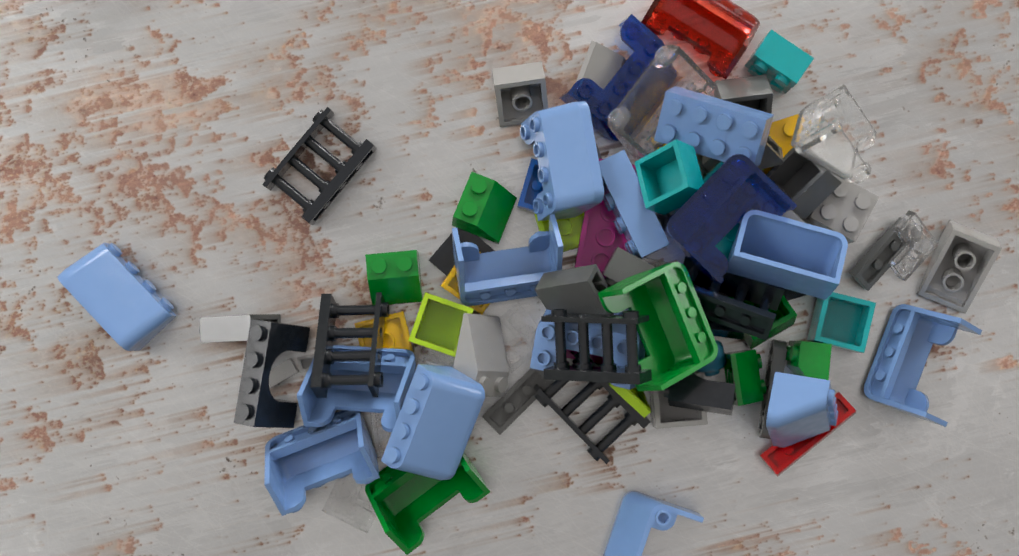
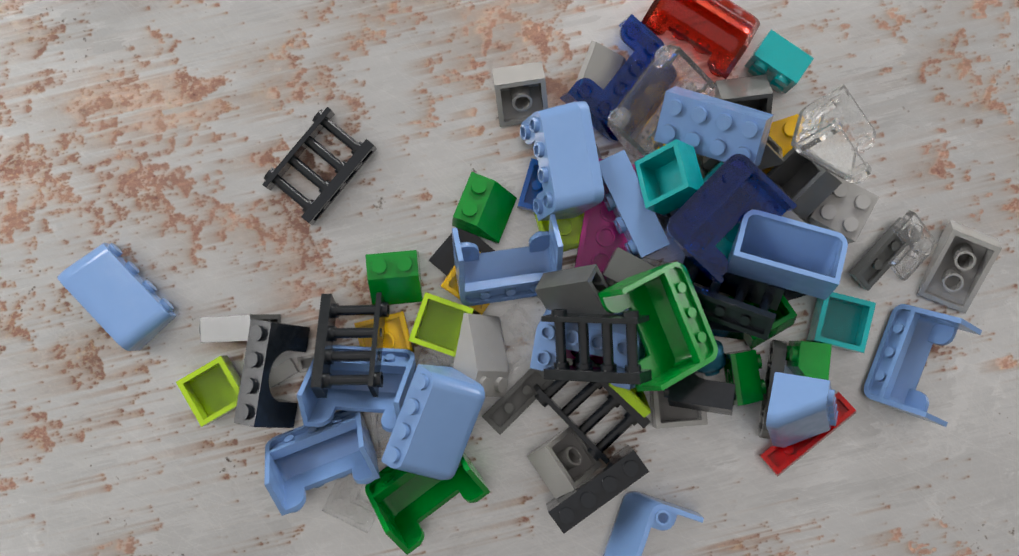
(211, 390): none -> lime piece
(563, 462): none -> light grey slope
(620, 473): none -> black arch

